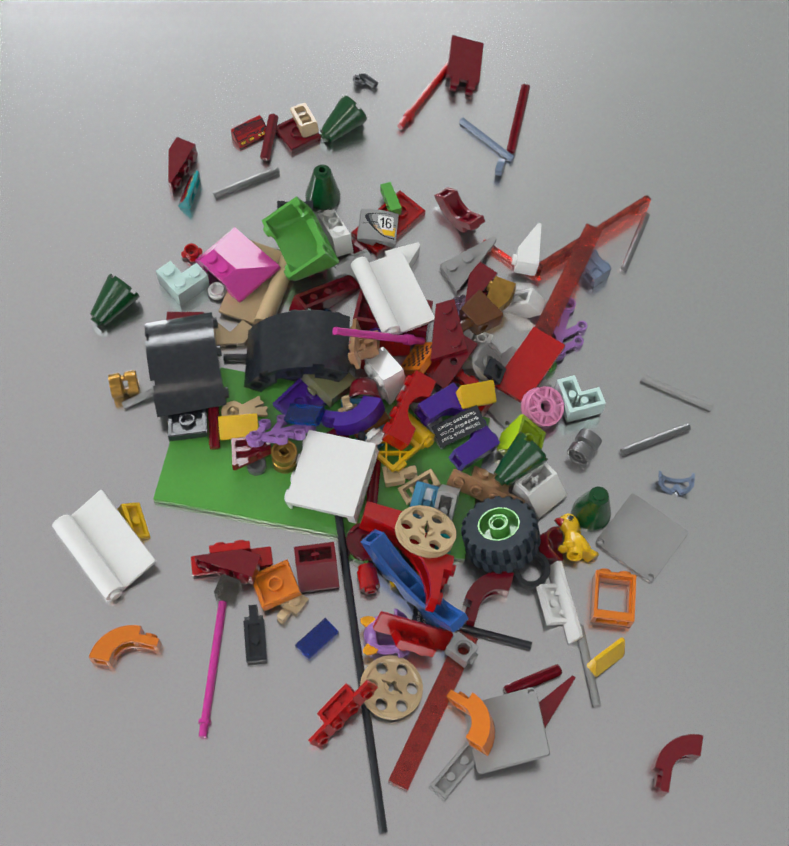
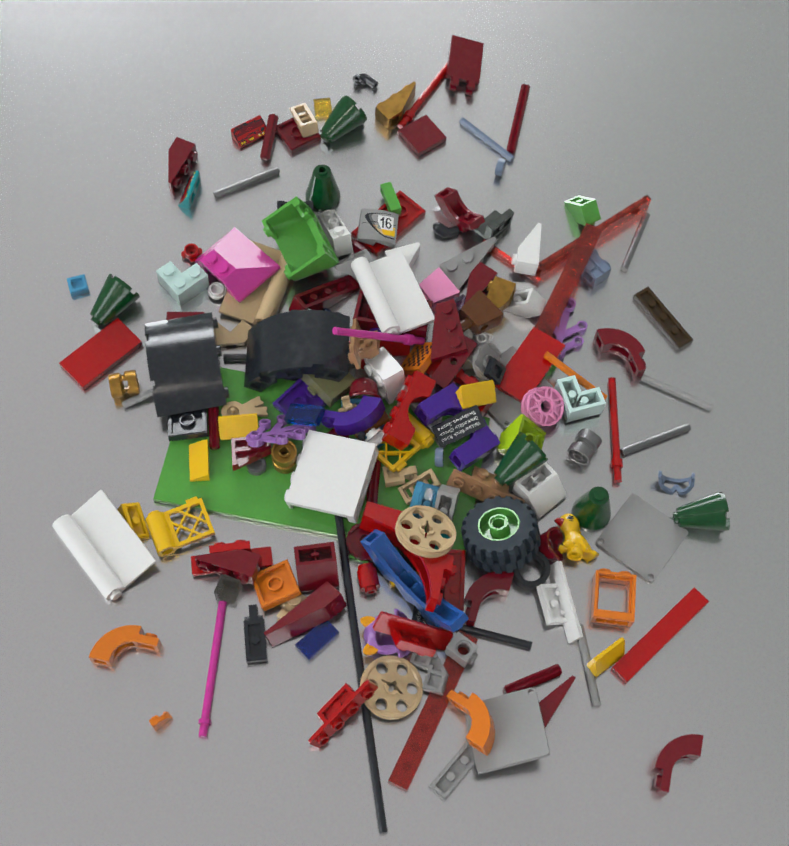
(77, 285): none -> dark azure tile
(100, 353): none -> red tile
(157, 722): none -> orange tile
(163, 531): none -> yellow piece
(199, 461): none -> yellow slope
(312, 611): none -> dark red slope
(322, 106): none -> clear yellow tile
(391, 111): none -> pearl gold slope
(422, 135): none -> dark red tile
(436, 673): none -> light grey tile
(438, 288): none -> bright pink torso
(439, 457): none -> sand blue tile
(444, 231): none -> black arm
(454, 589): none -> red tile
(495, 224): none -> pearl dark grey panel
(568, 371): none -> orange bar
(583, 210): none -> bright green slope
(616, 462): none -> red bar
(623, 344): none -> dark red arch
(659, 635): none -> red tile
(663, 318): none -> dark brown tile
(704, 513): none -> dark green cone

